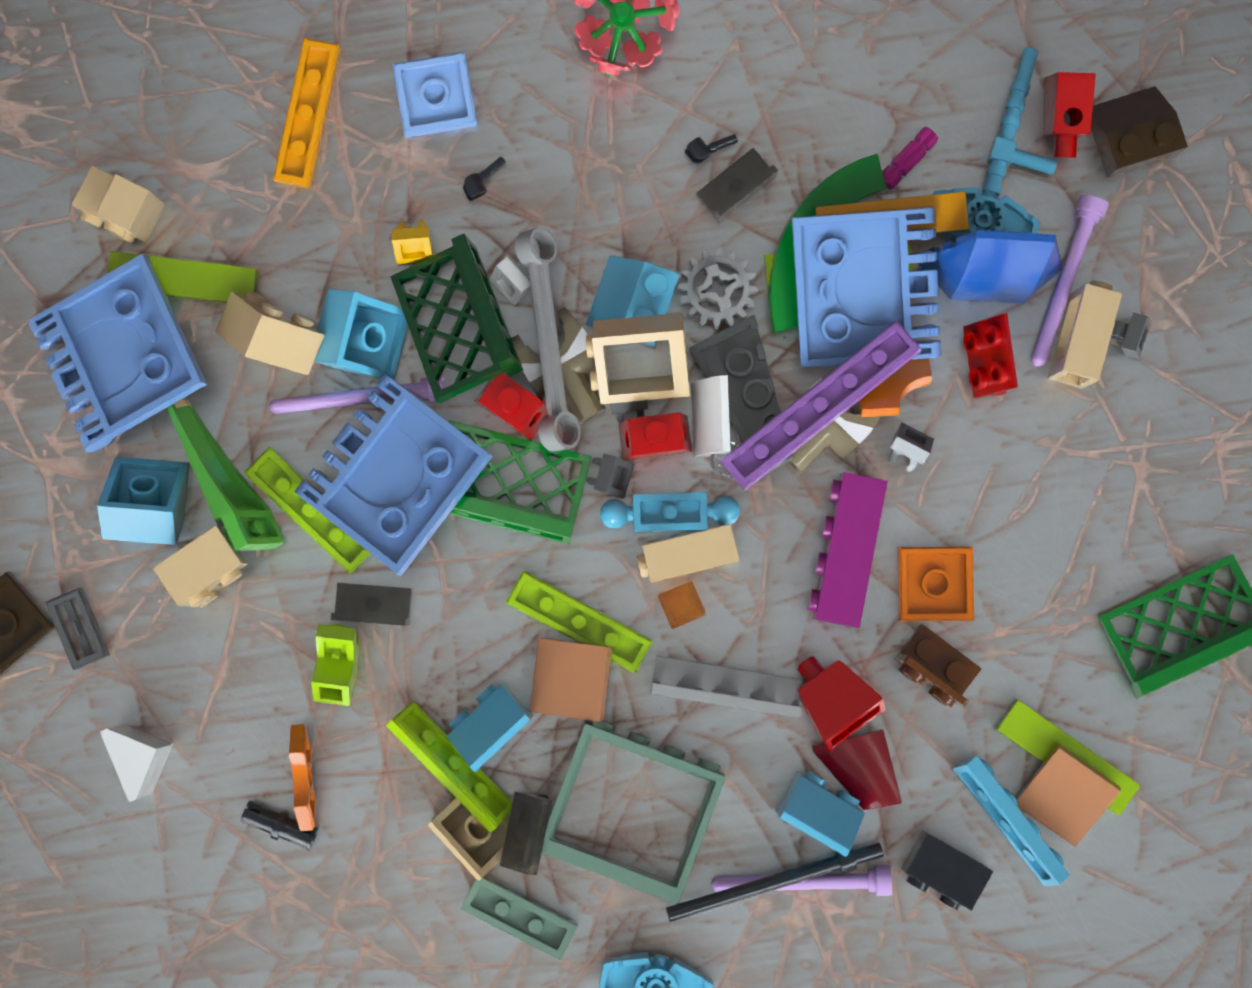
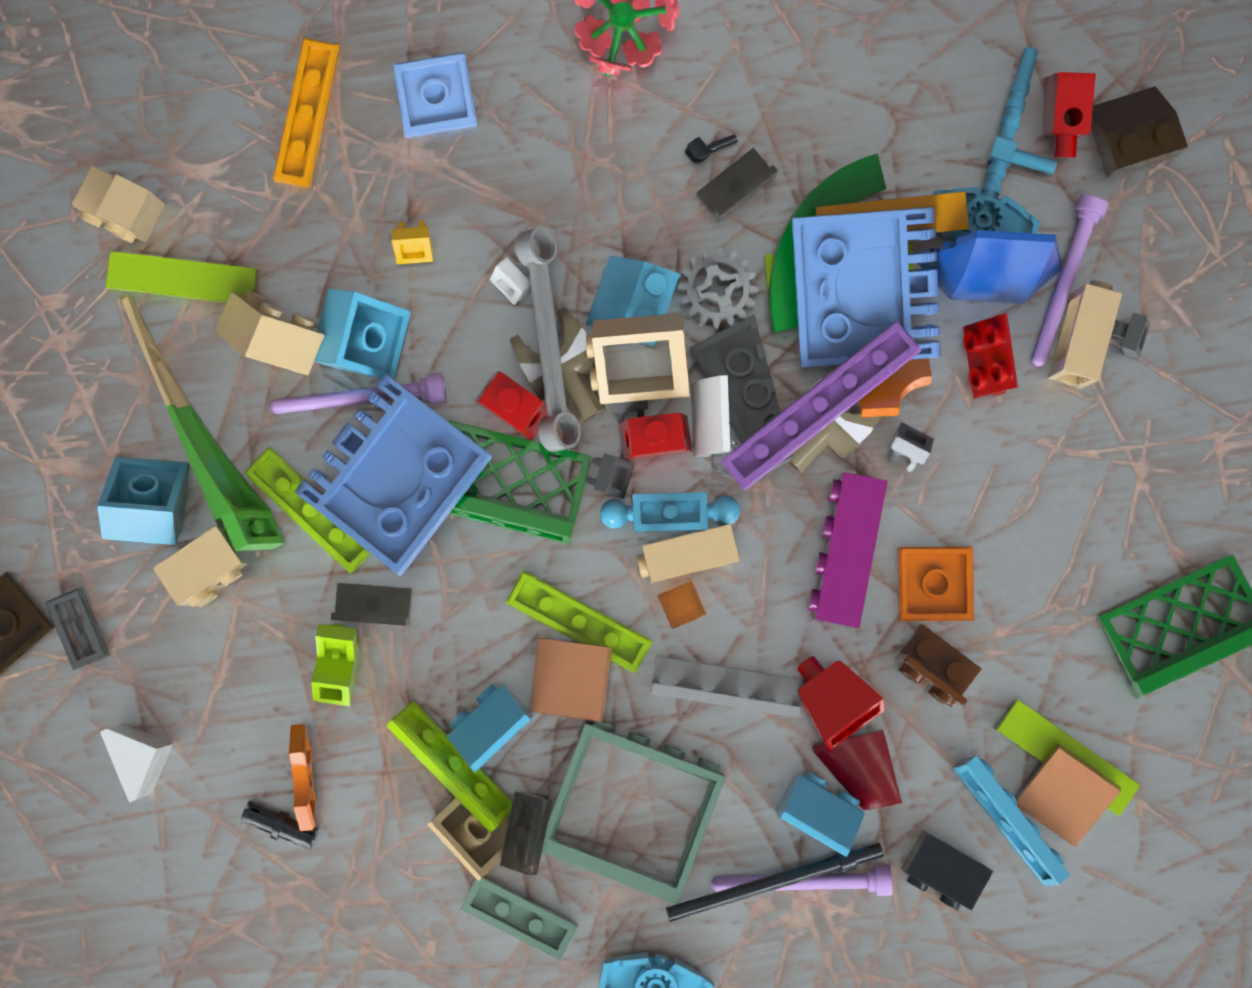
(119, 352): medium blue hinge -> none
(474, 185): black hand -> none
(486, 314): dark green fence -> none
(909, 157): dark pink axle -> none

